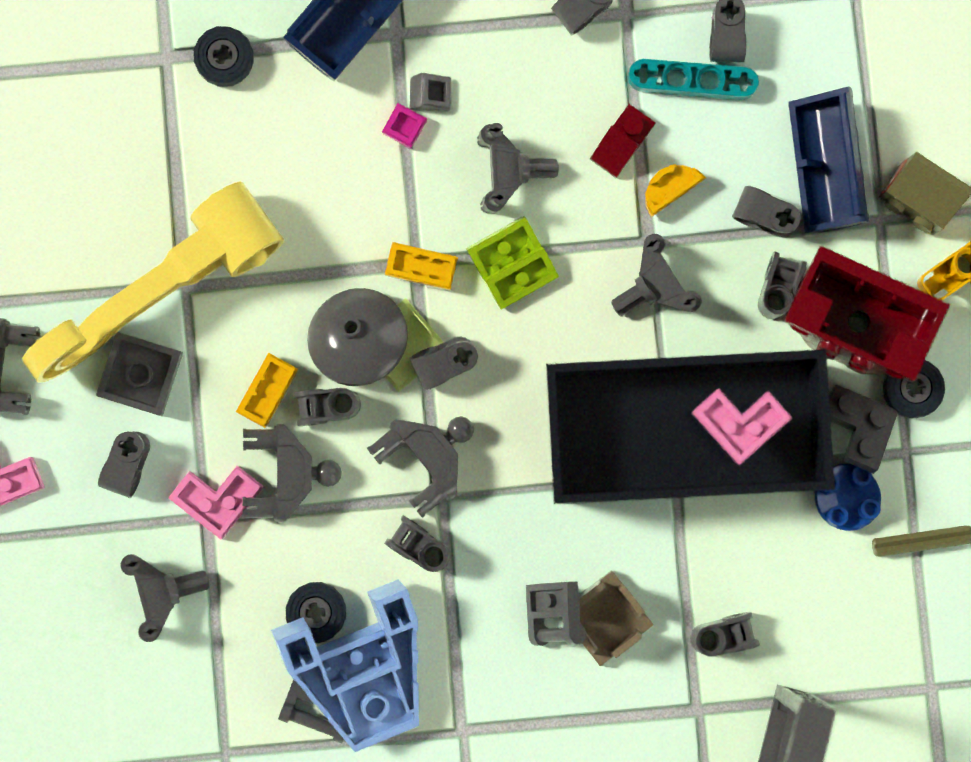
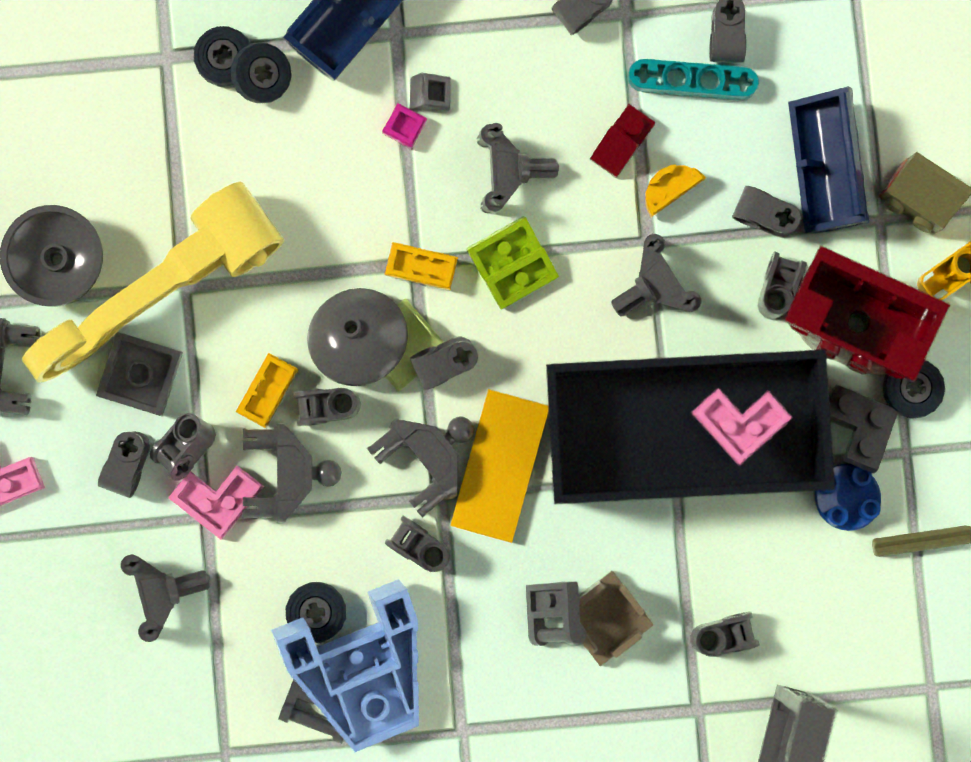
(29, 251): none -> dark grey dish
(181, 446): none -> dark grey piece
(257, 56): none -> black bush
(500, 466): none -> yellow piece

